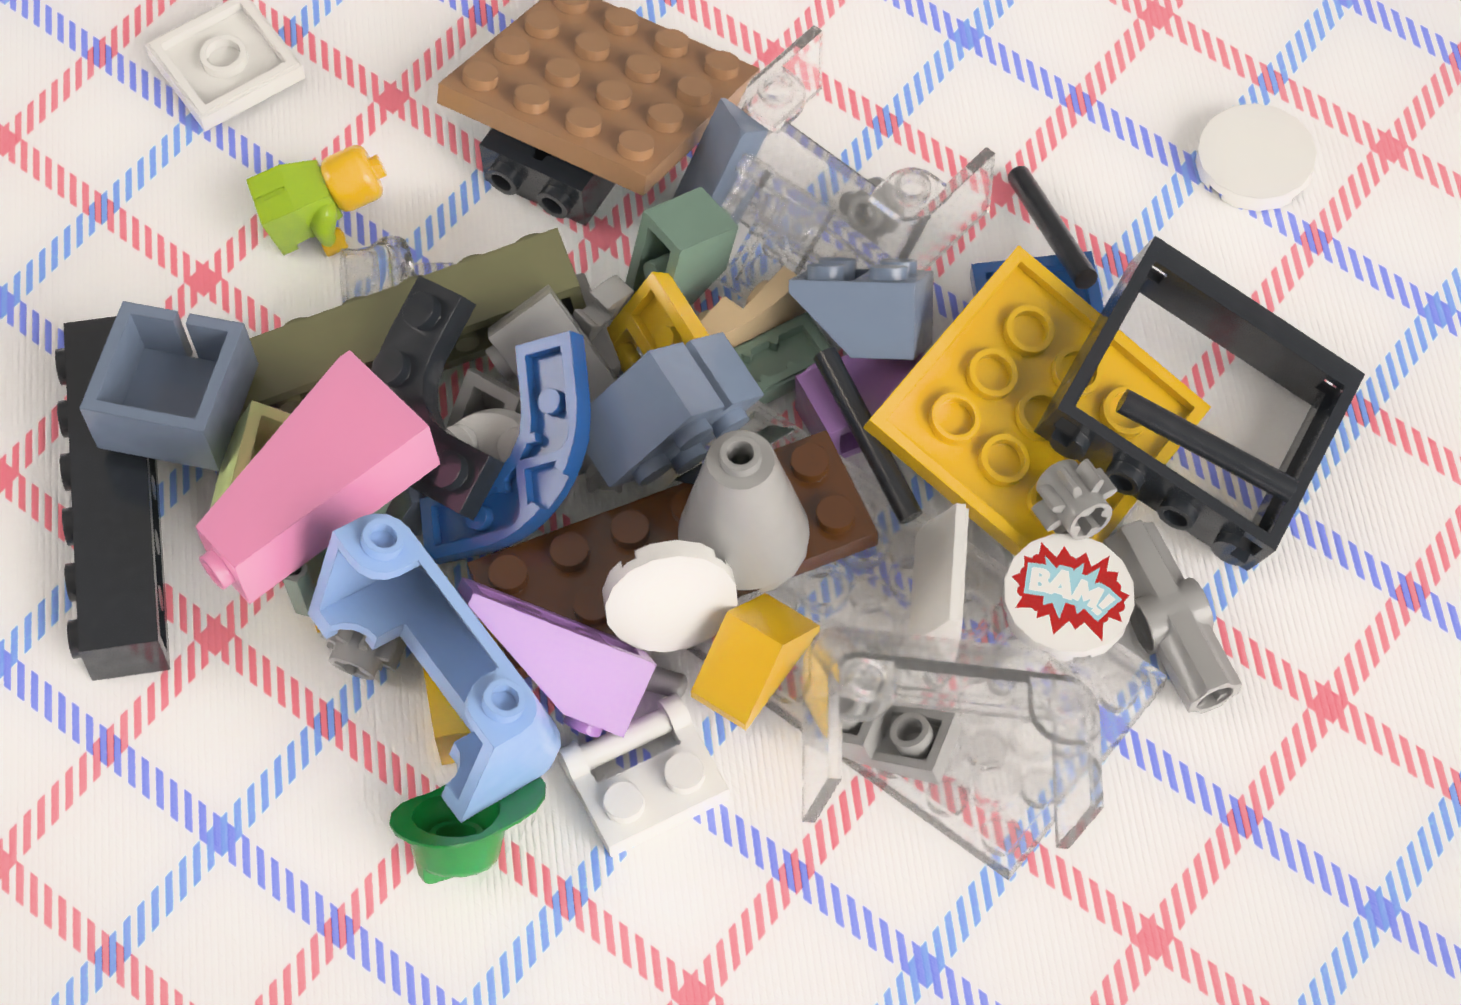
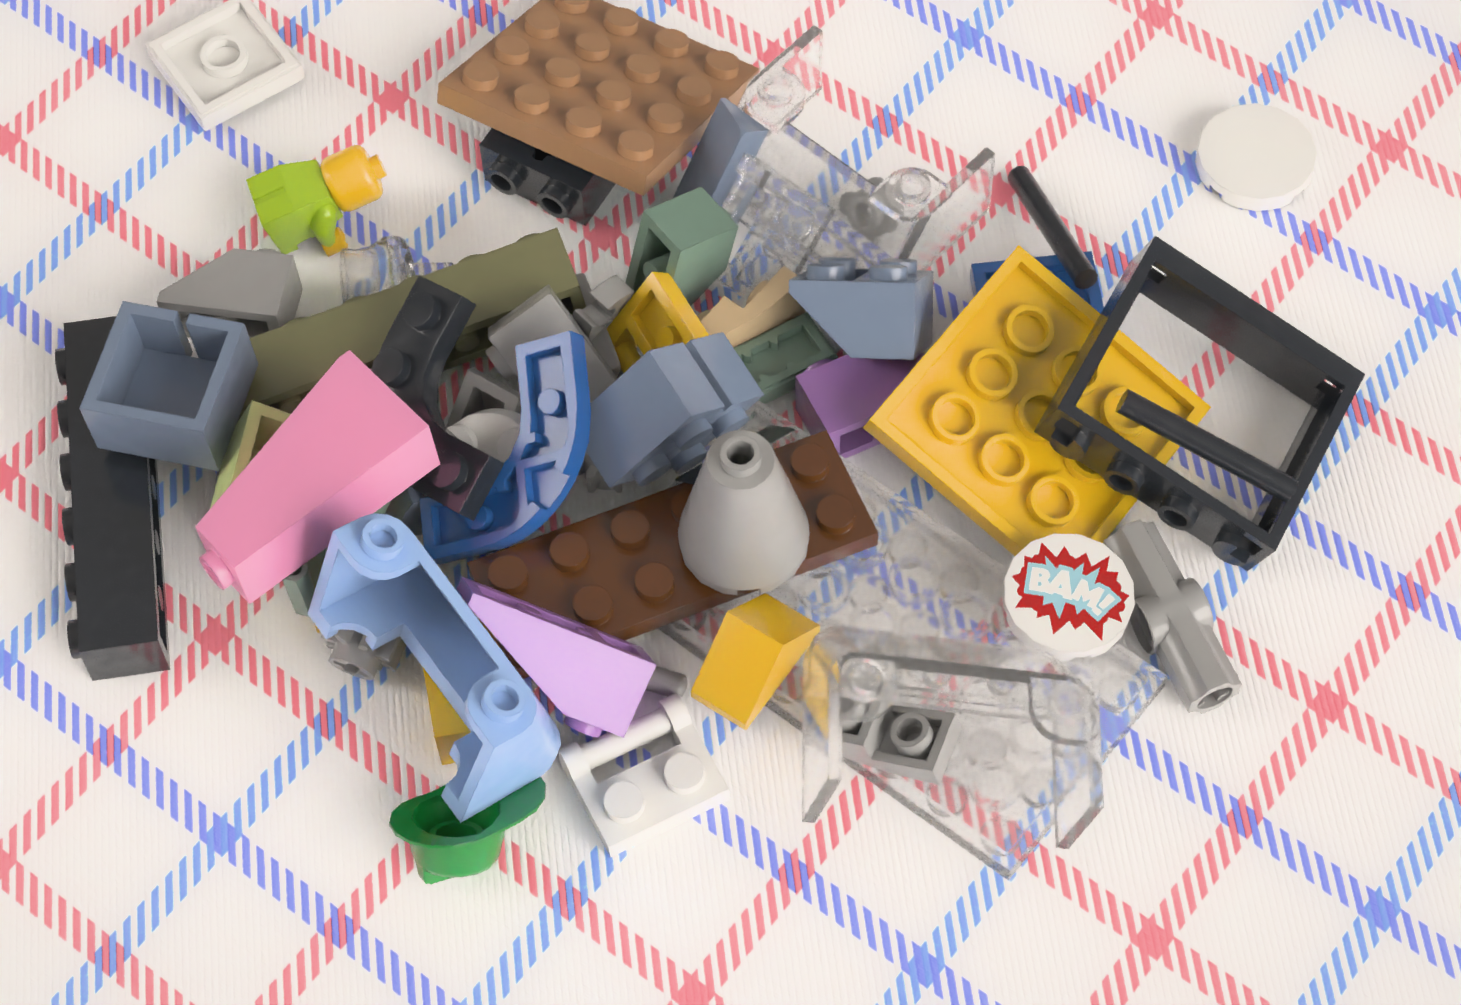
(240, 287): none -> light grey slope
(669, 596): white tile -> none
(876, 454): black bar -> none
(940, 575): white slope -> none
(1074, 499): light grey gear -> none

